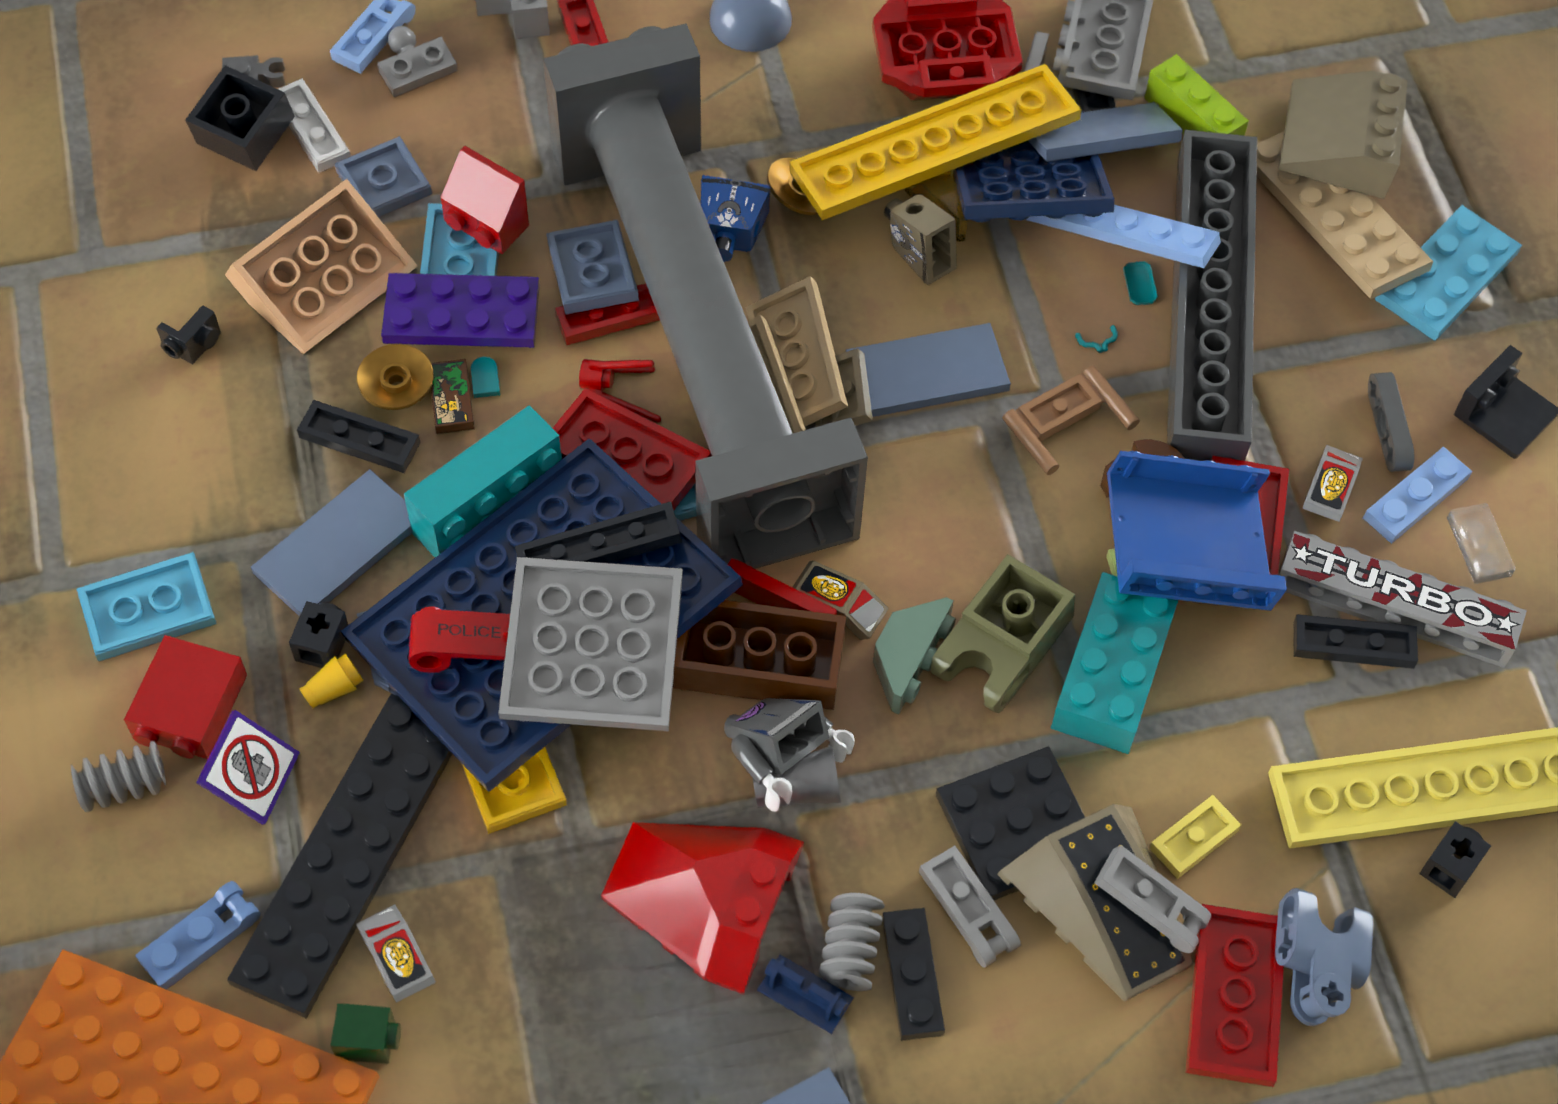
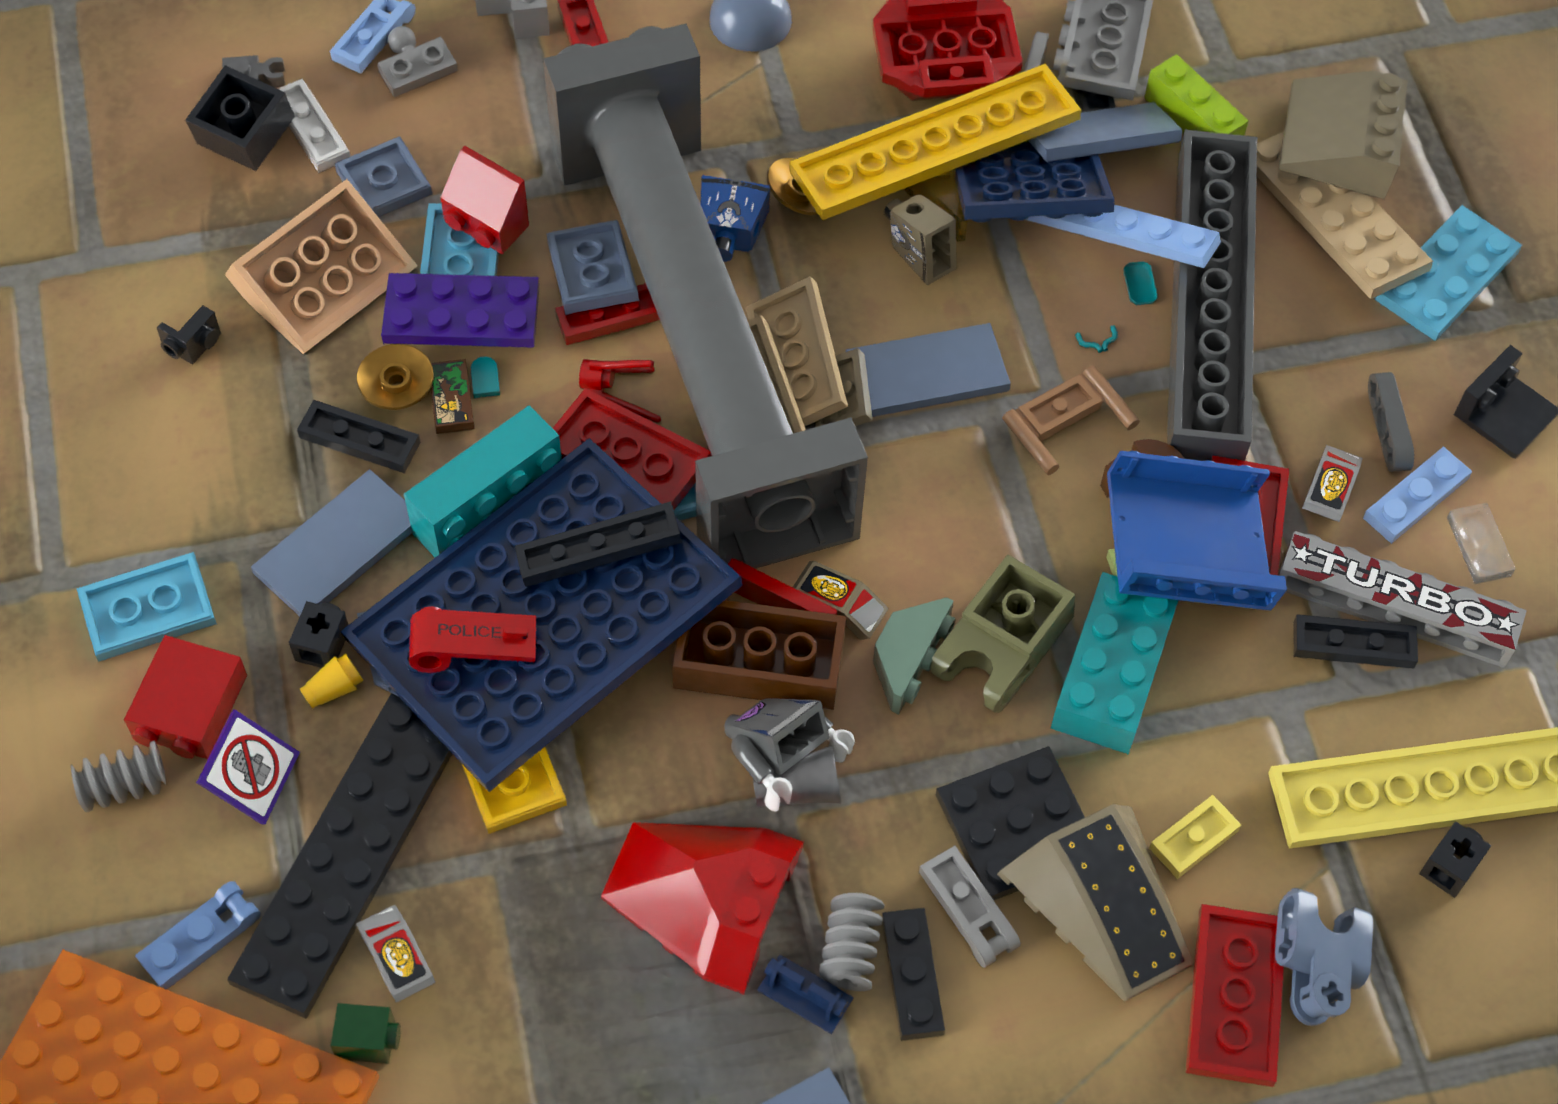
(591, 644): light grey plate -> none
(1153, 898): light grey plate -> none

